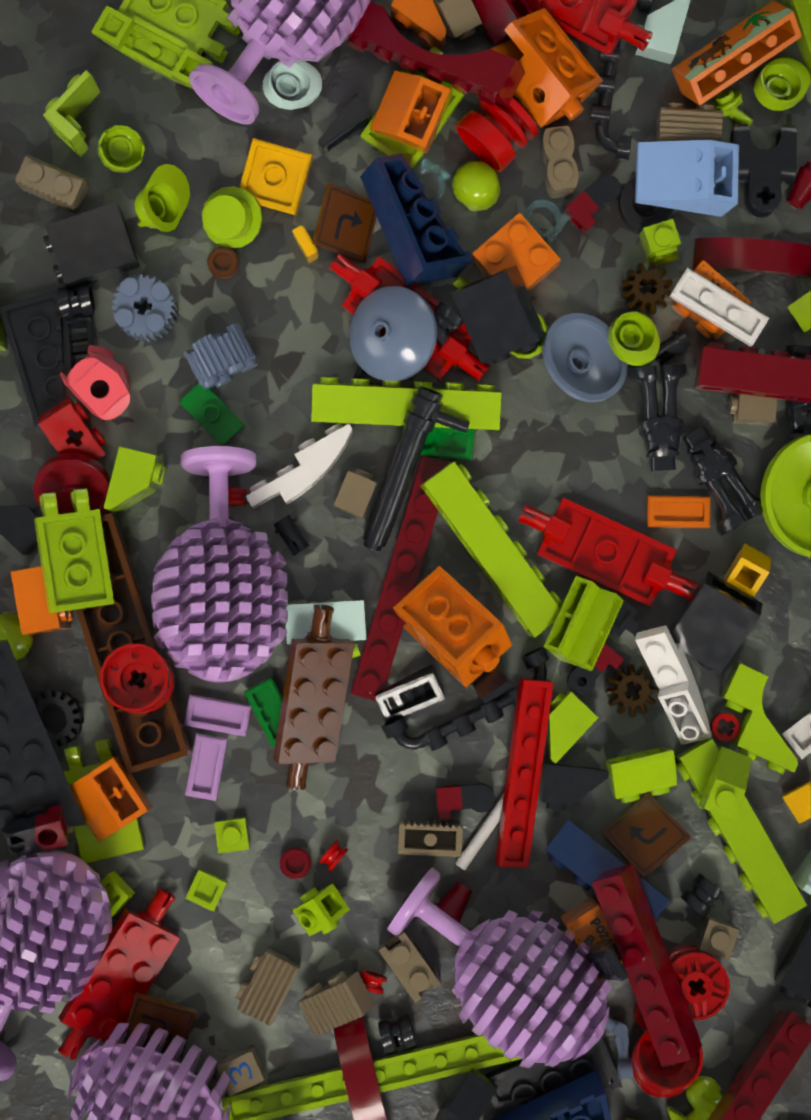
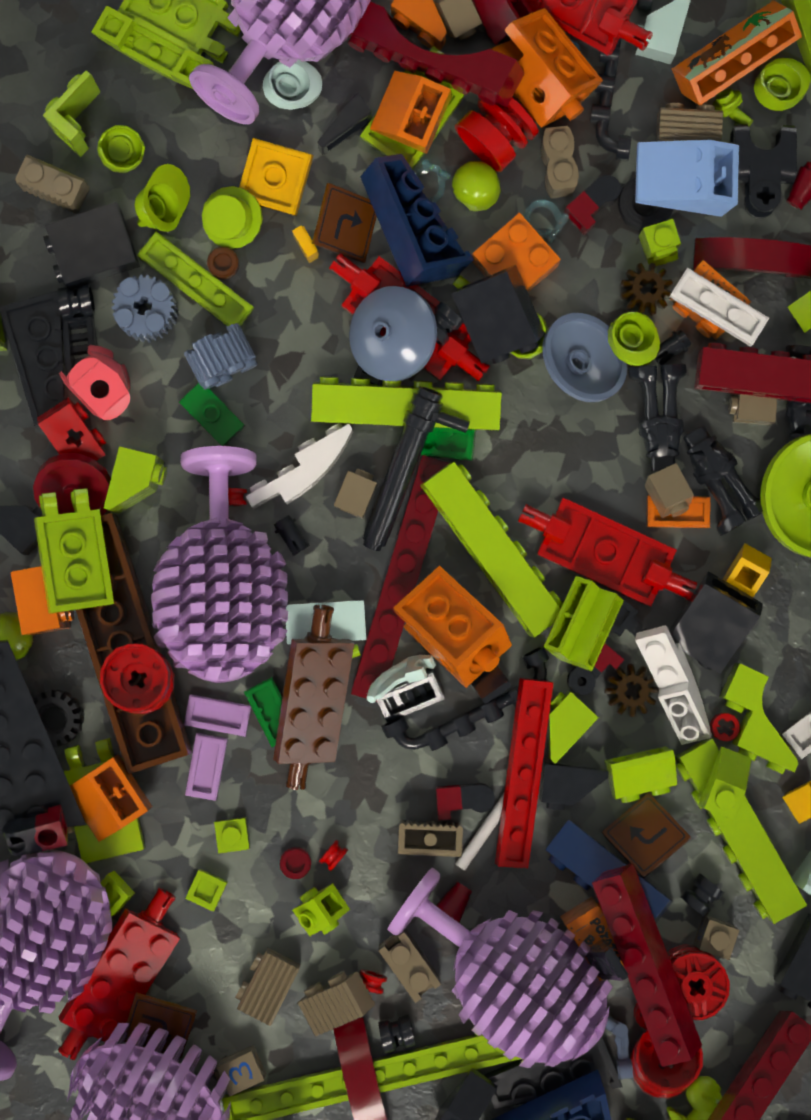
(194, 281): none -> lime tile
(410, 670): none -> light aqua piece
(669, 491): none -> dark tan brick

